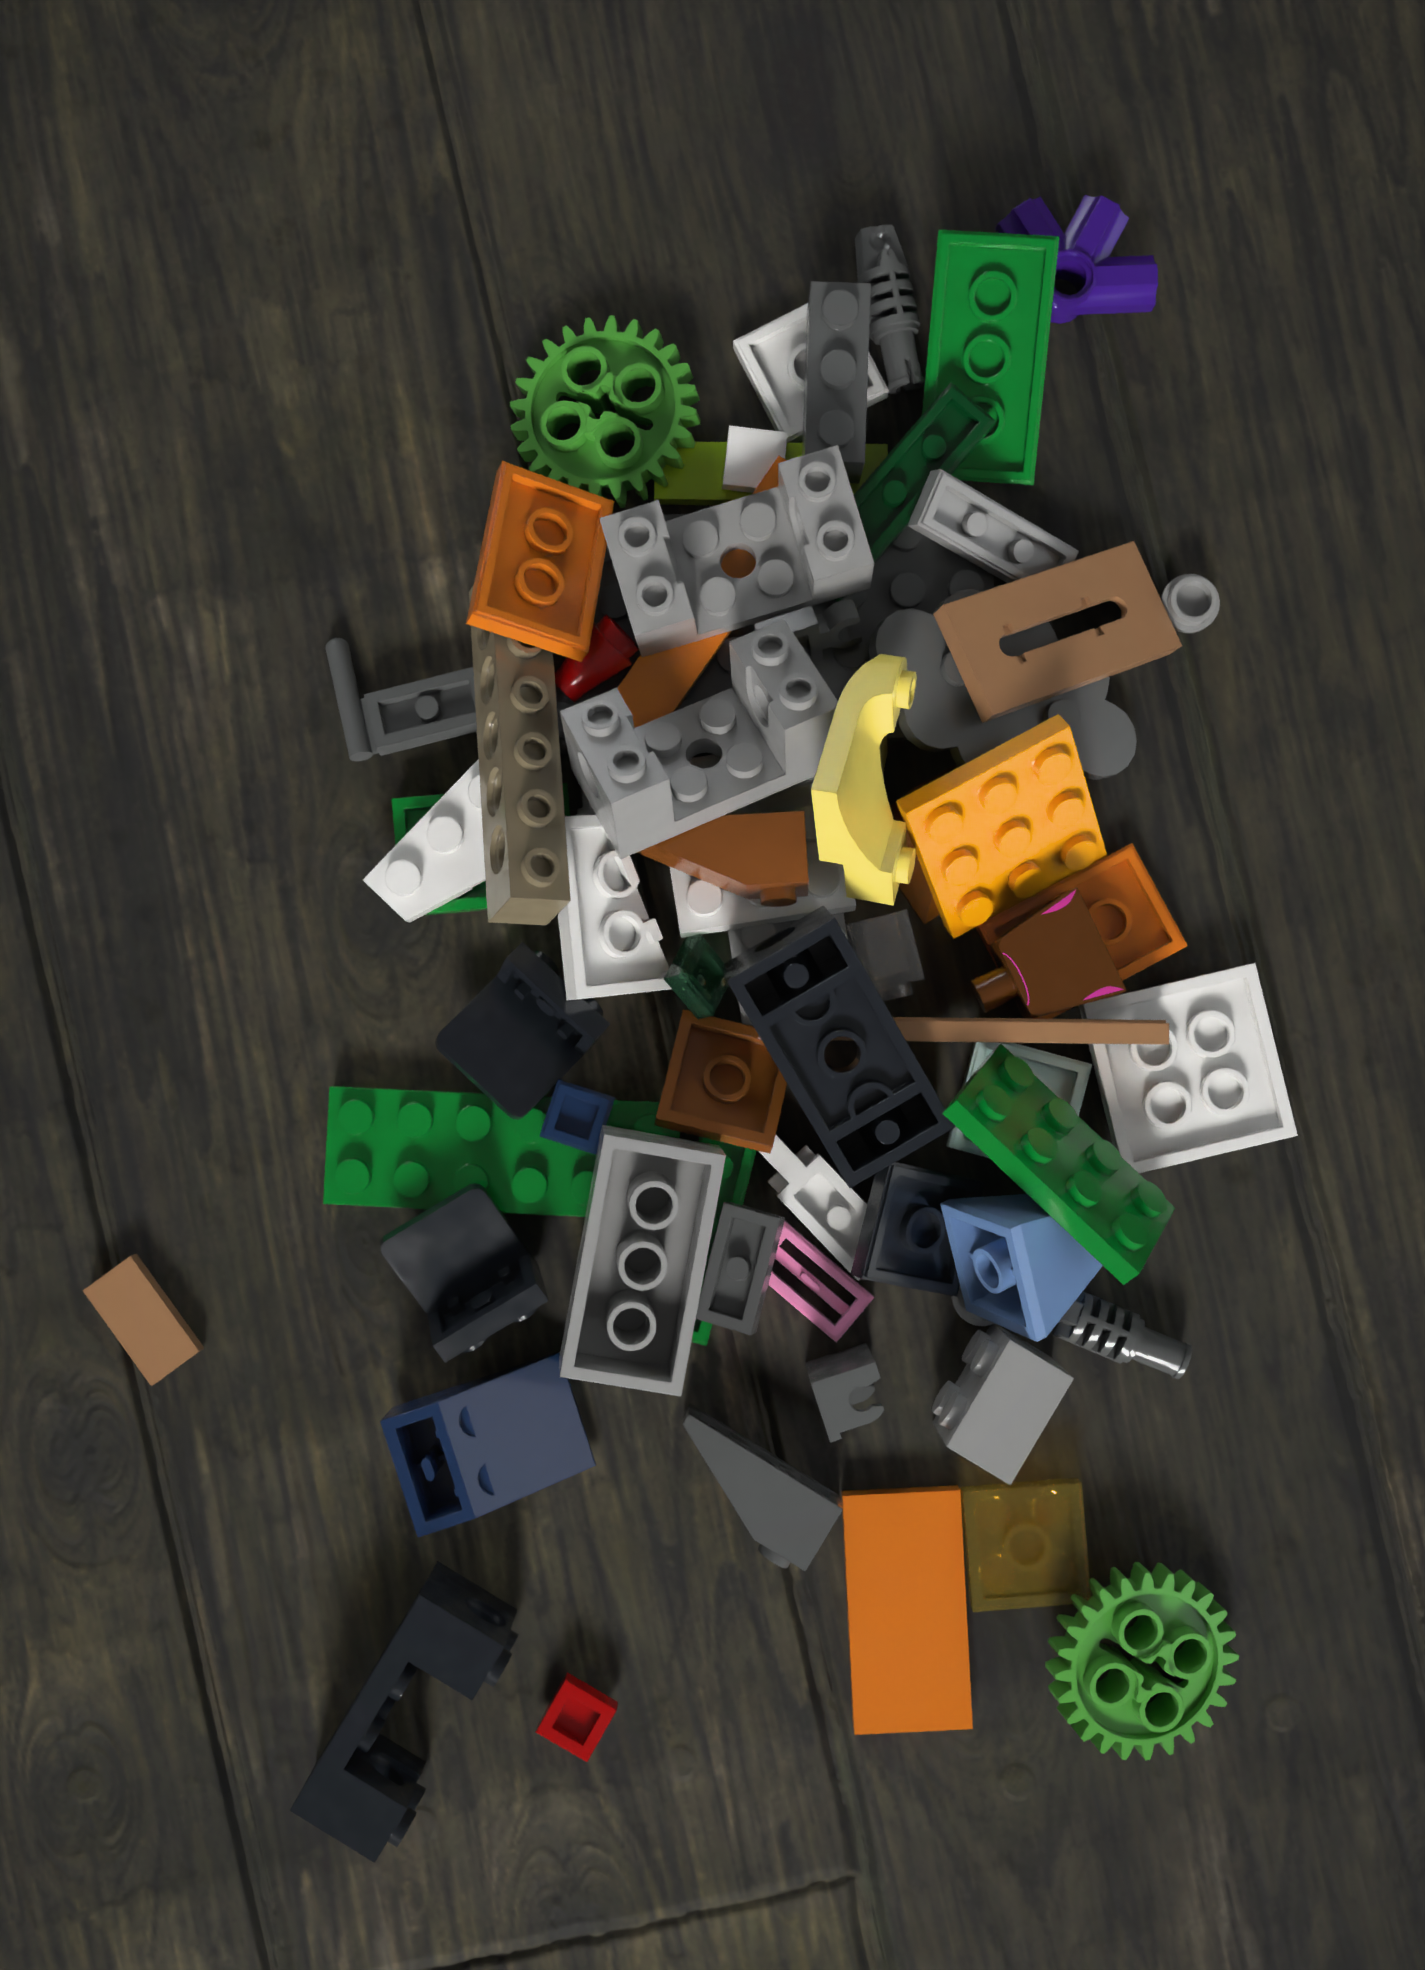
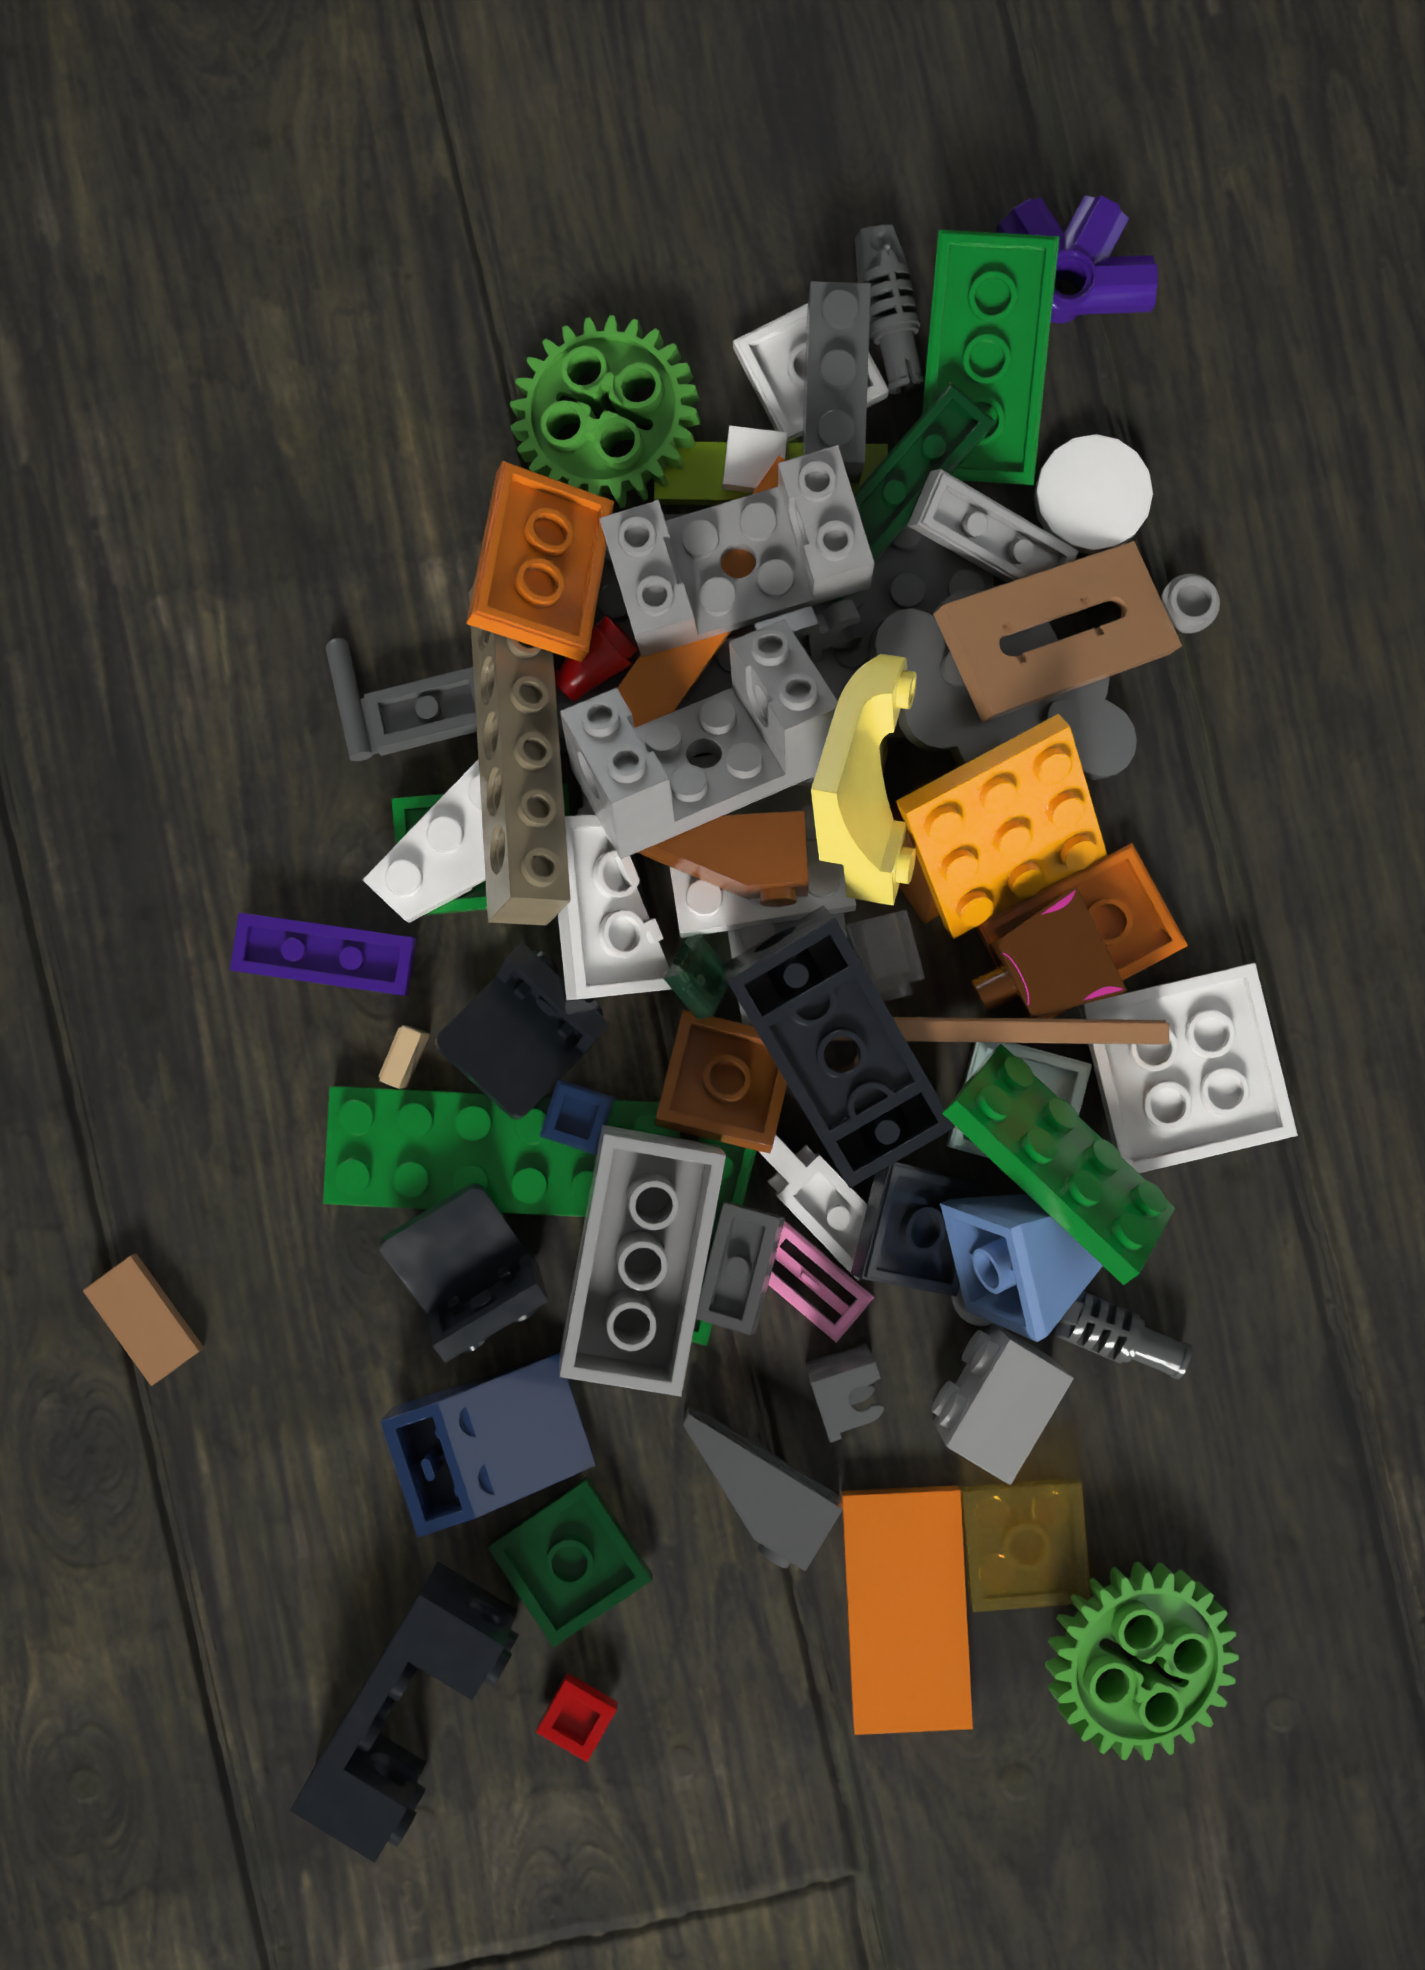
(323, 954): none -> dark purple plate
(403, 1056): none -> tan tile
(570, 1561): none -> dark green plate
(1093, 493): none -> white tile

